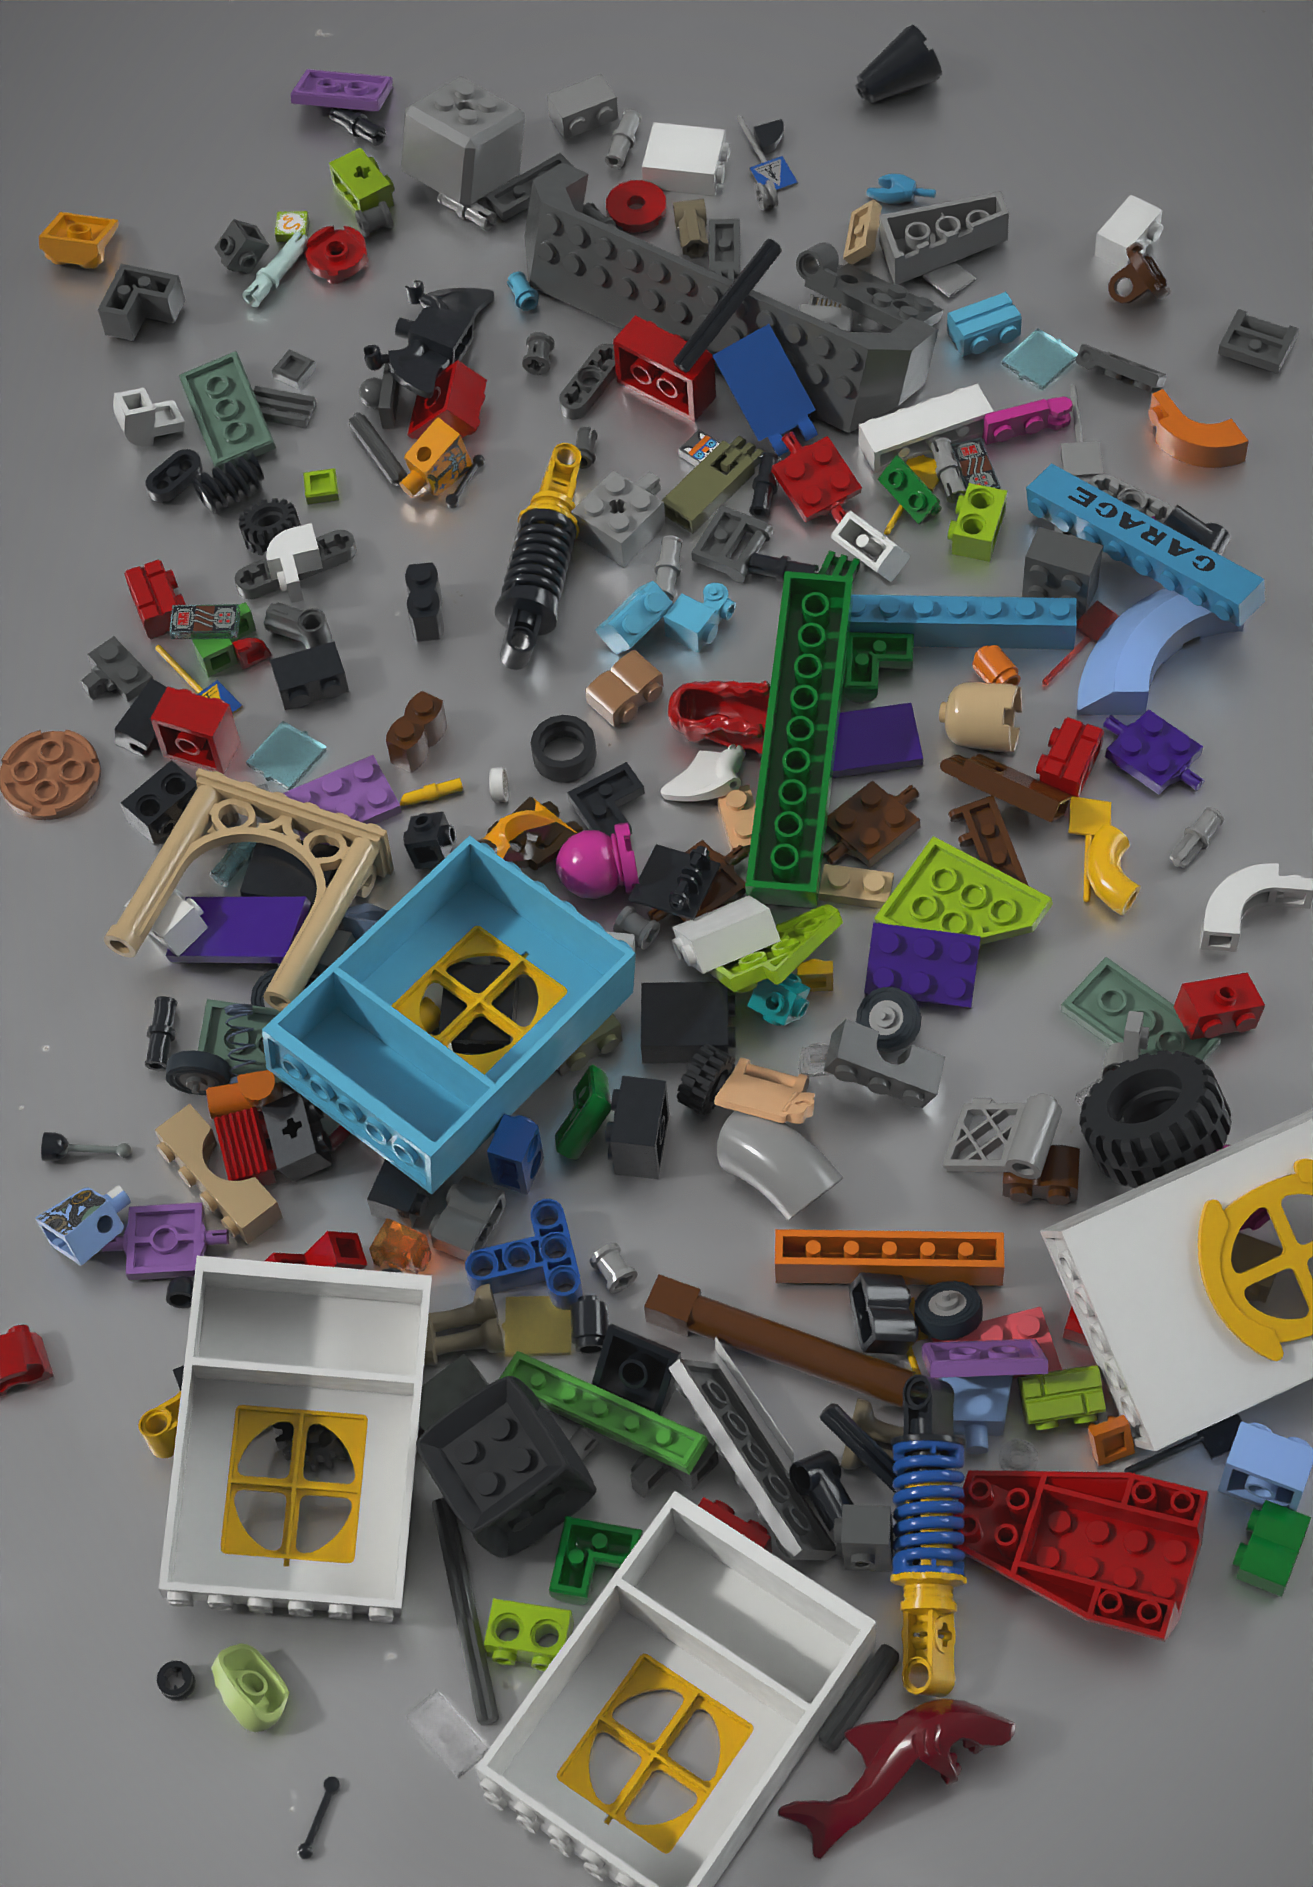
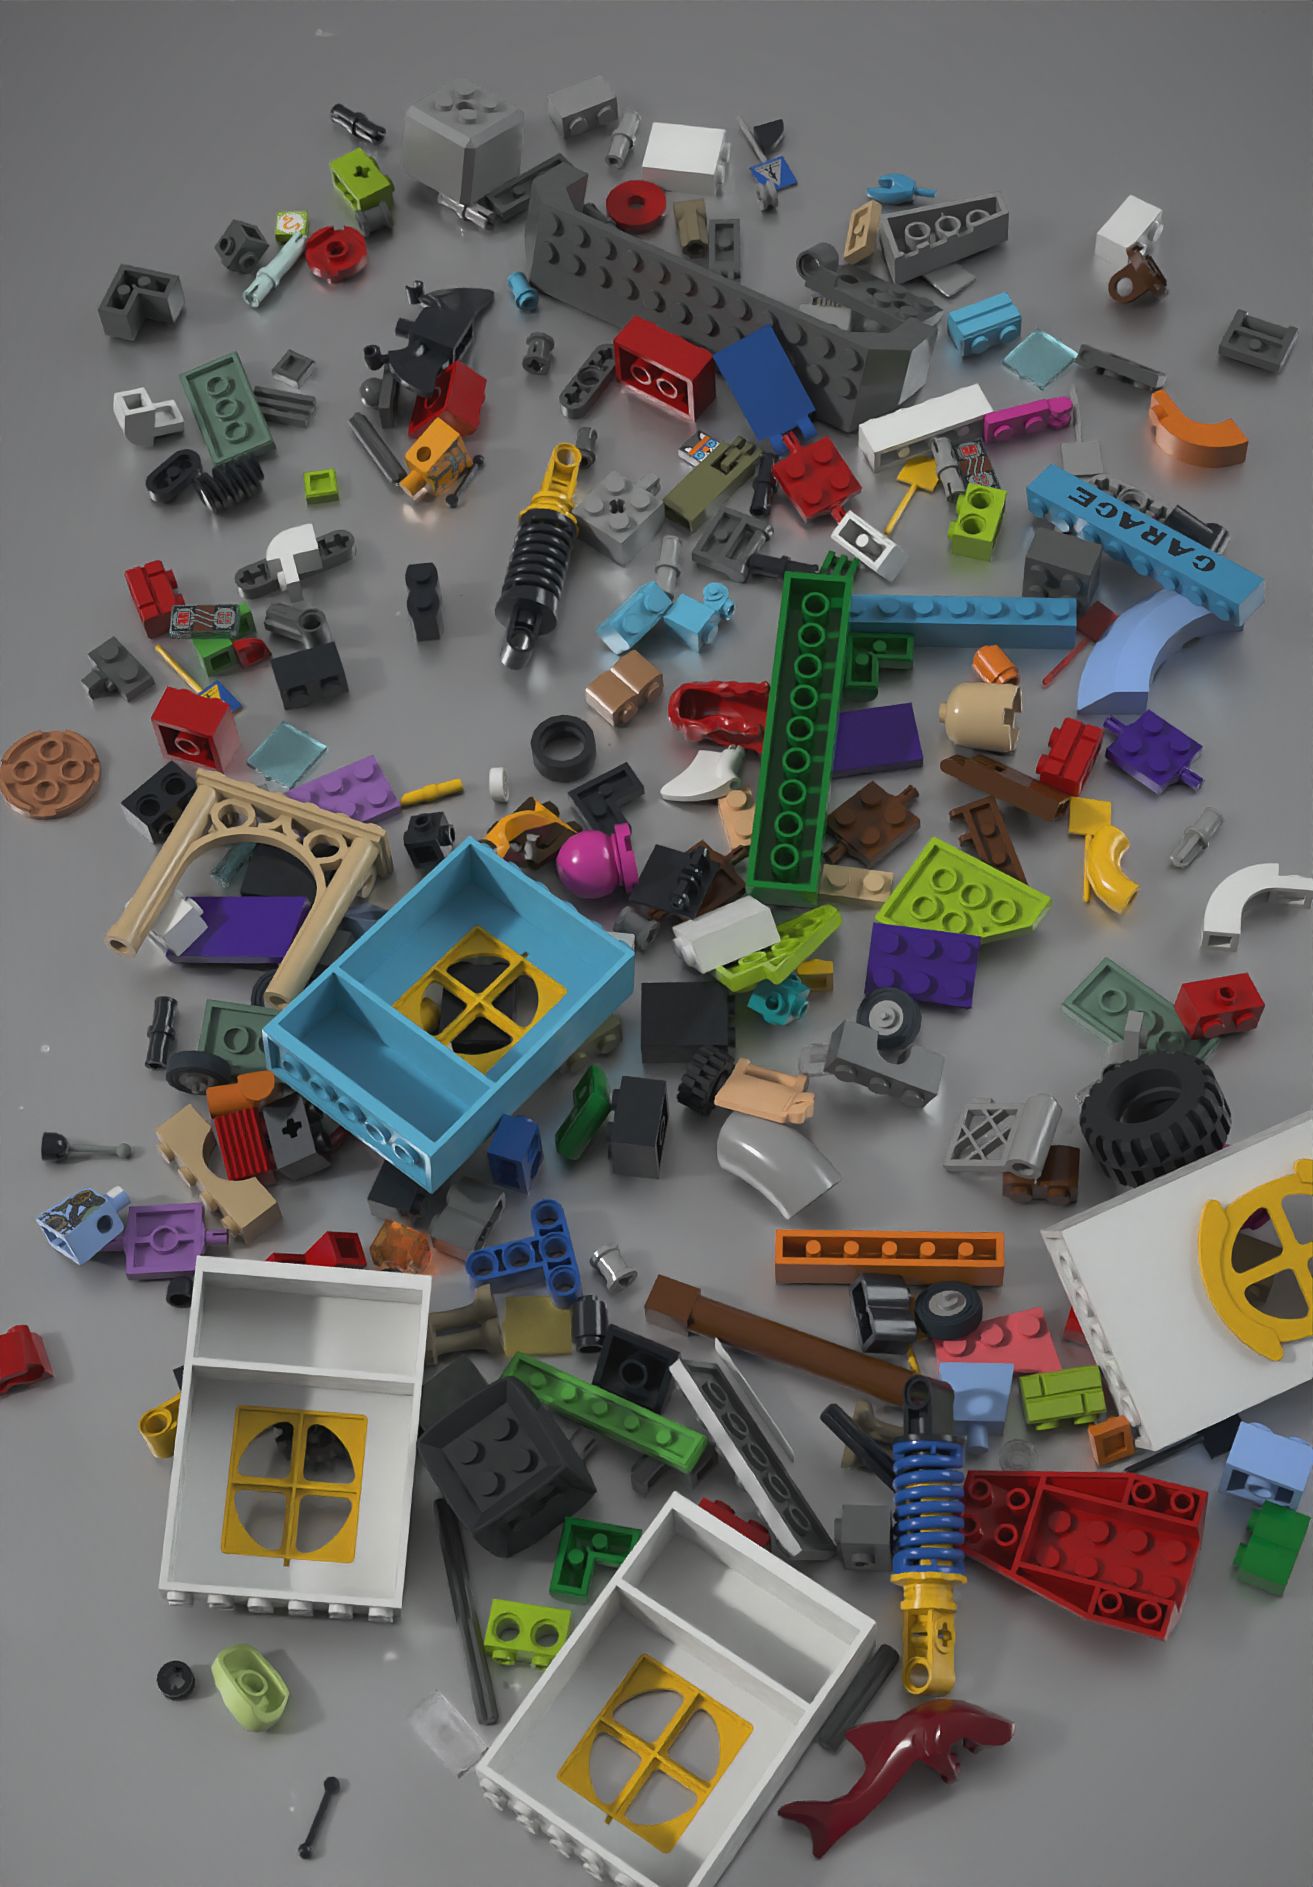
(77, 239): light orange slope -> none
(135, 728): black hinge -> none
(236, 1011): sand blue piece -> none
(265, 522): black tyre -> none
(342, 90): medium lavender tile -> none
(416, 731): reddish brown brick -> none
(727, 305): black axle -> none
(820, 1480): black piece -> none
(899, 67): black cone -> none
(909, 490): green hinge -> none
(984, 1358): medium lavender tile -> none

